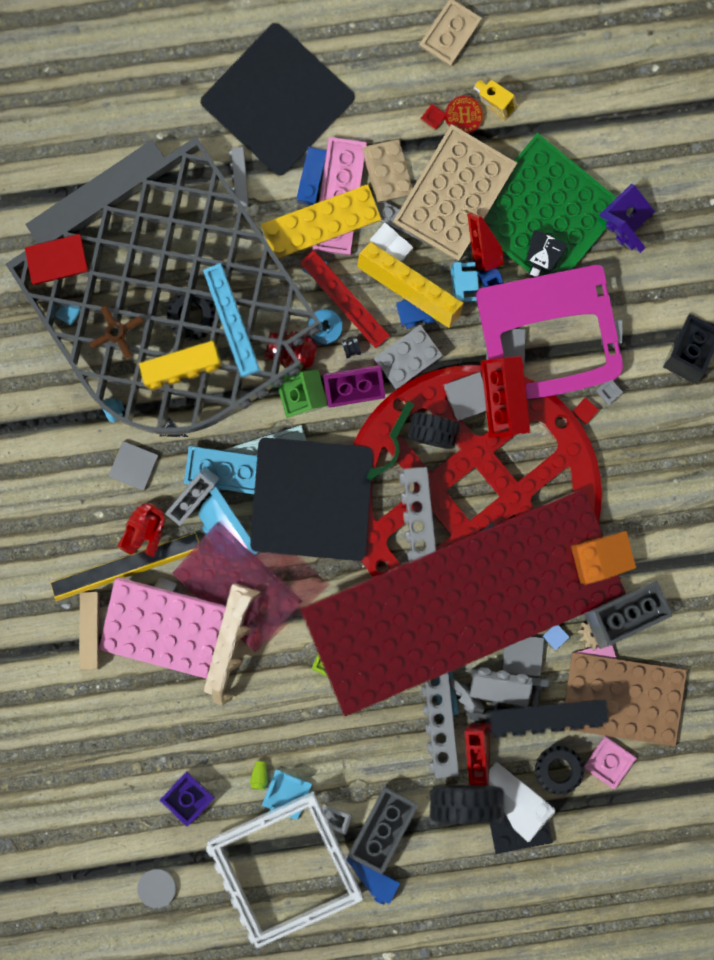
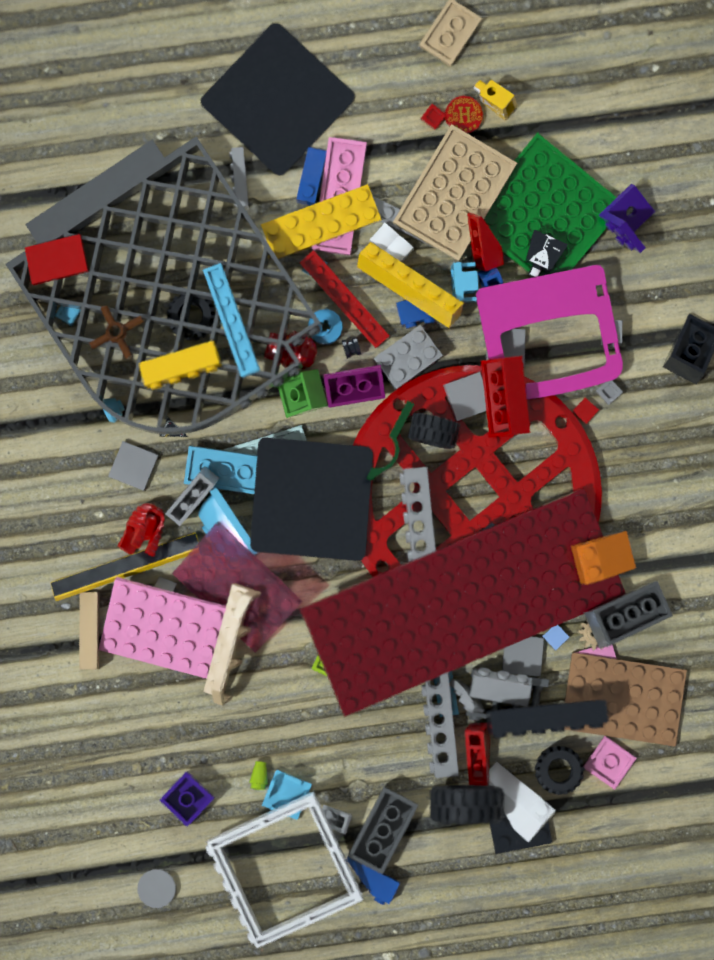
(387, 171): tan plate -> none

